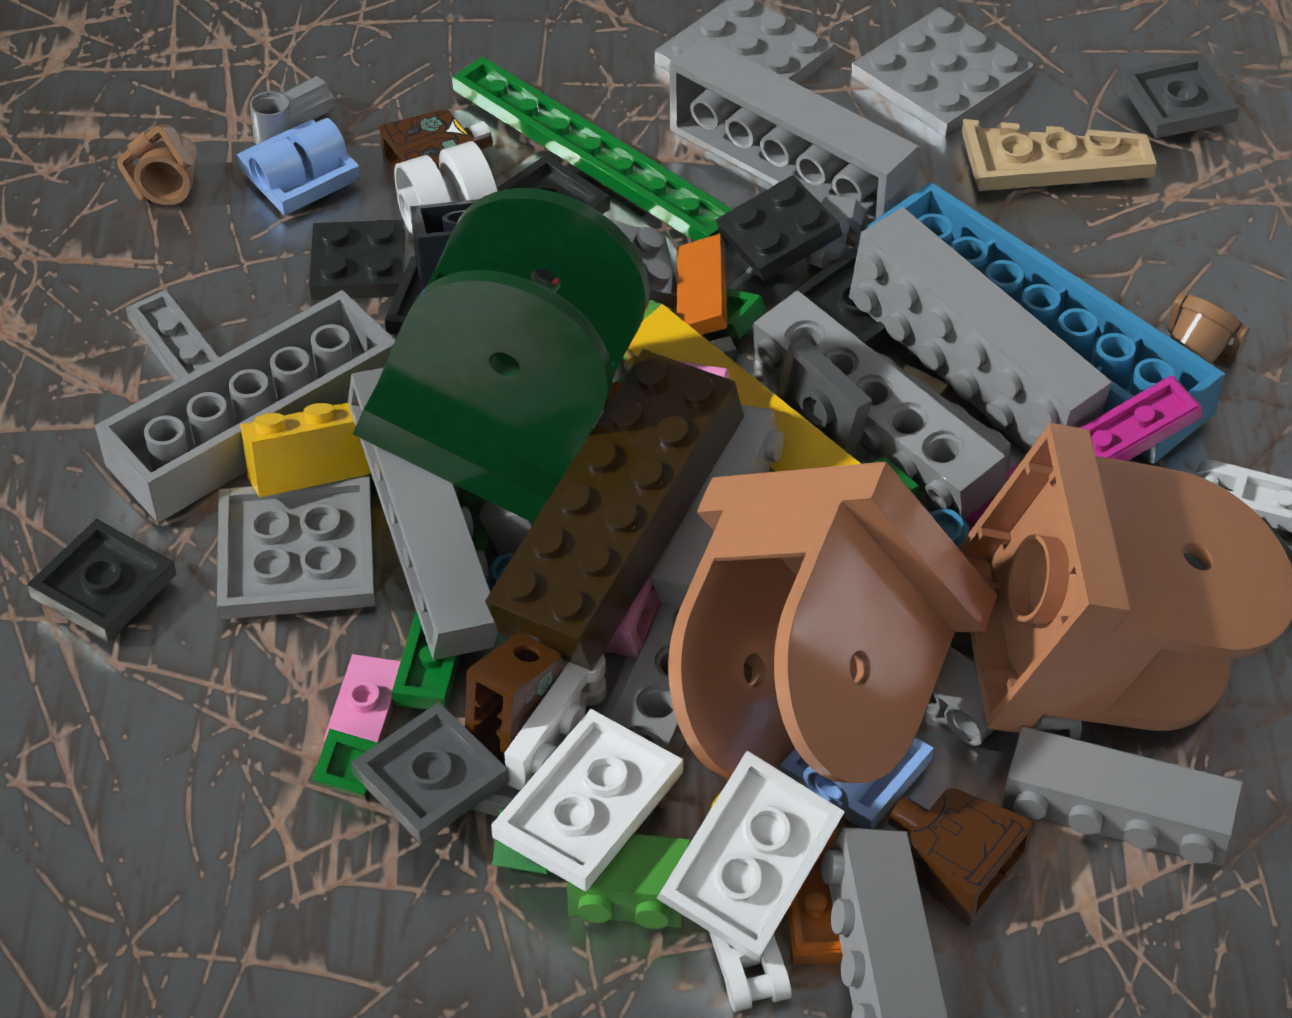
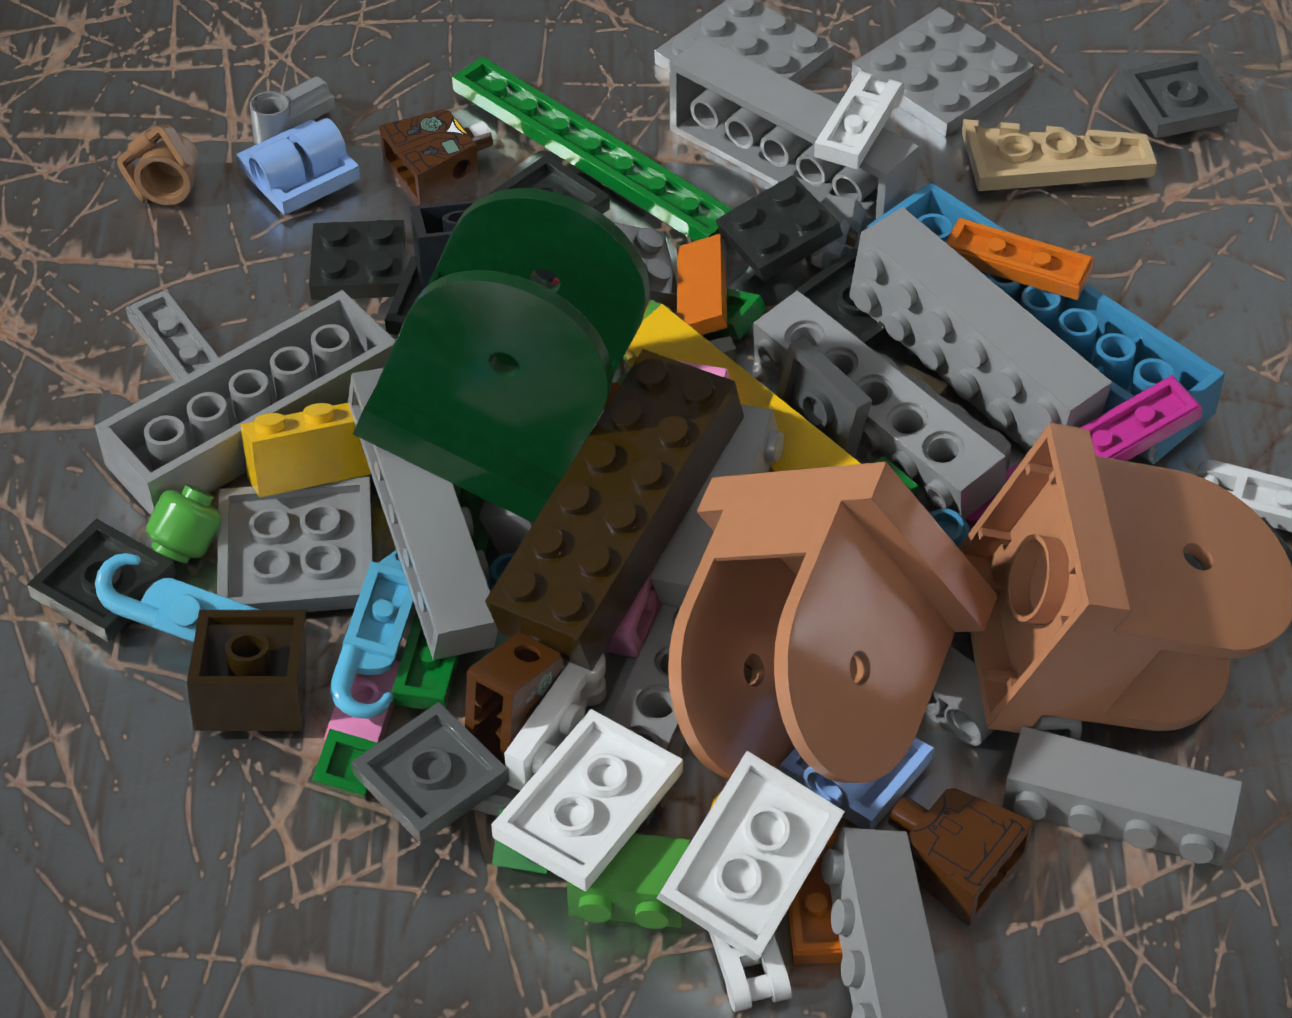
(166, 605): none -> medium azure plate
(183, 523): none -> bright green head
(248, 670): none -> dark brown slope
(373, 635): none -> medium azure plate
(461, 177): white wheel -> none
(858, 120): none -> white plate
(1021, 258): none -> orange tile
(1206, 329): medium nougat piece -> none

